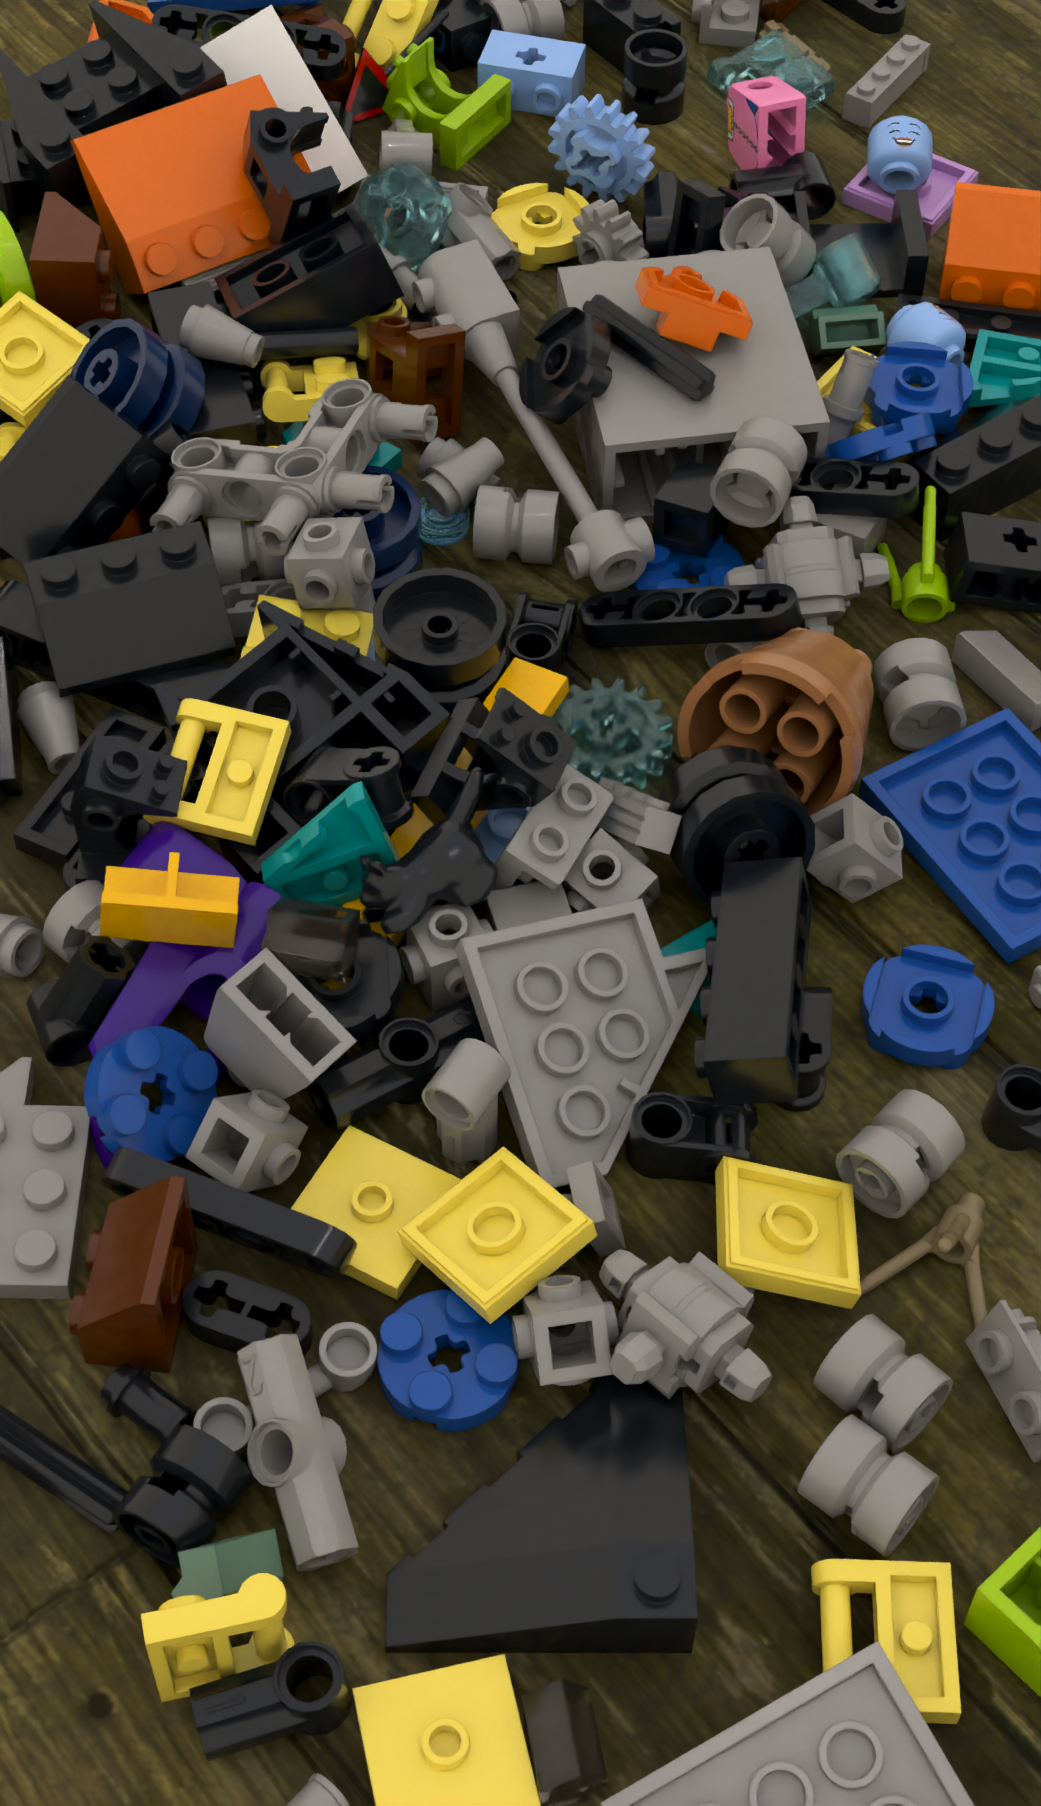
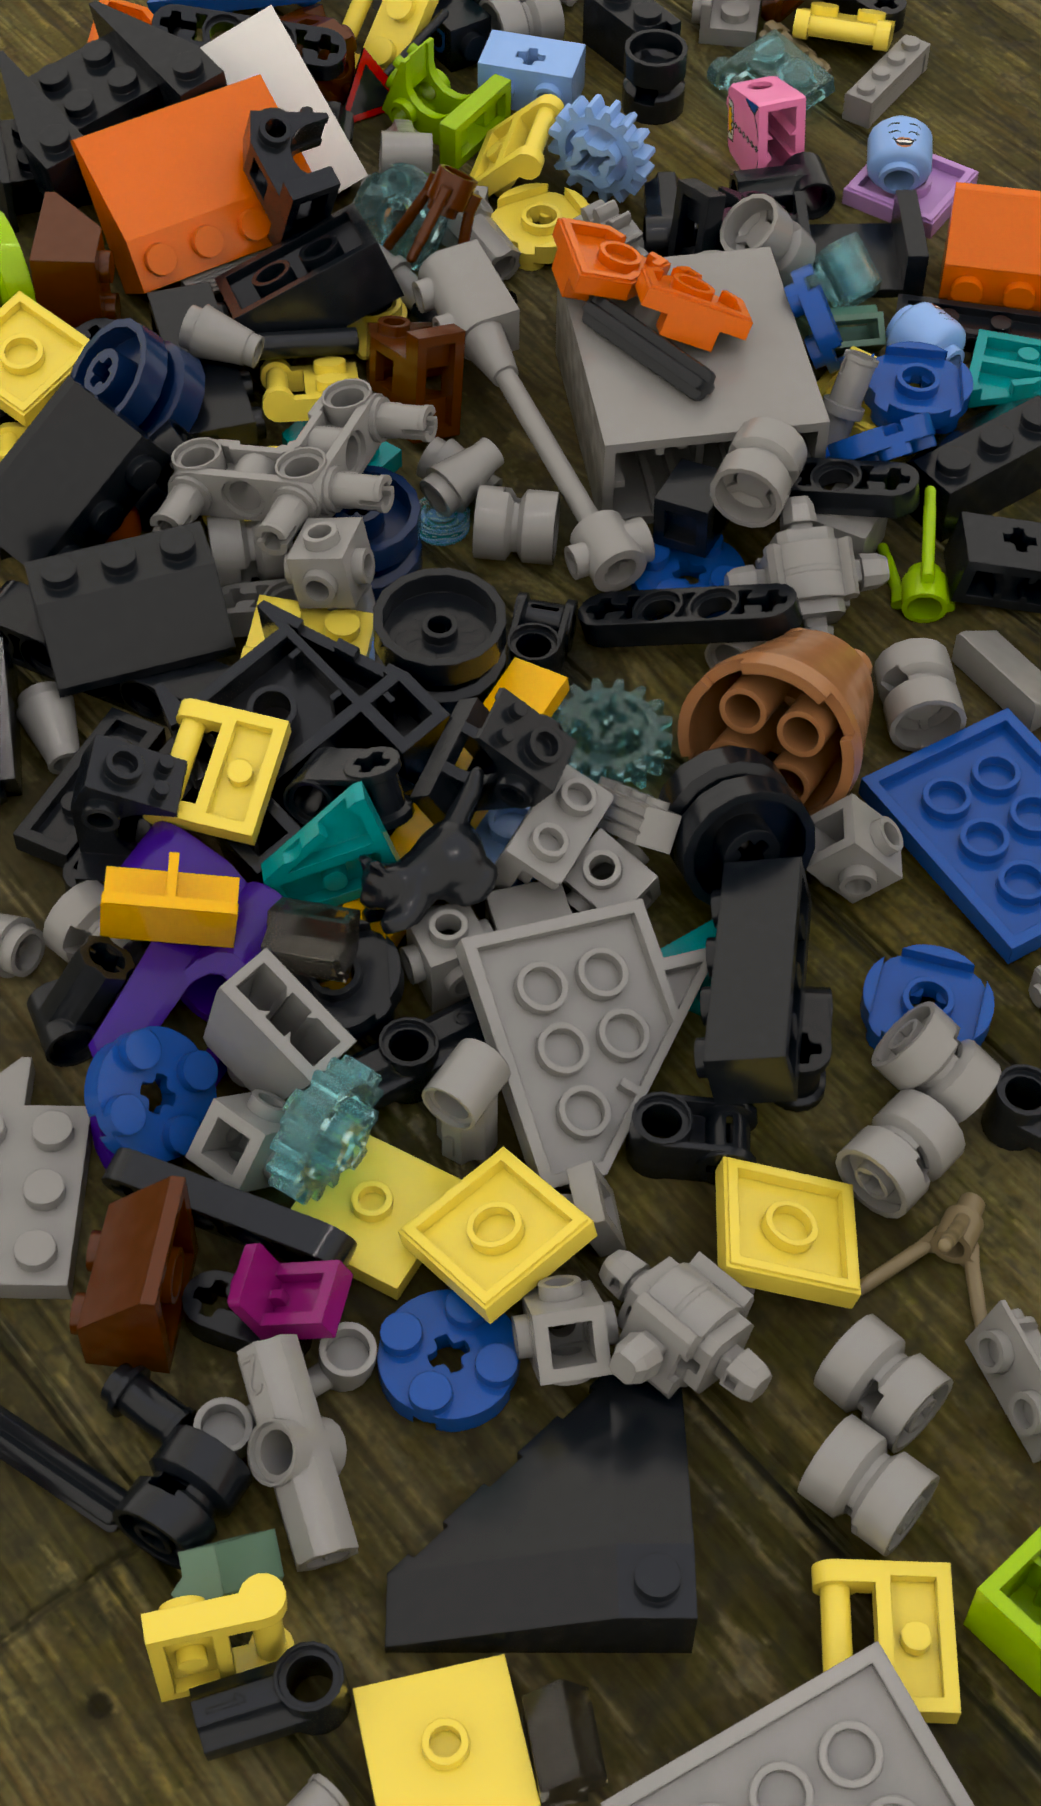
(288, 1296): none -> magenta bracket
(324, 1129): none -> clear light blue gear
(447, 195): none -> reddish brown plant
(516, 146): none -> light yellow plate
(567, 365): black plate -> none
(597, 261): none -> orange plate
(820, 319): none -> blue plate
(825, 22): none -> light yellow plate
(927, 1057): none -> light grey wheel

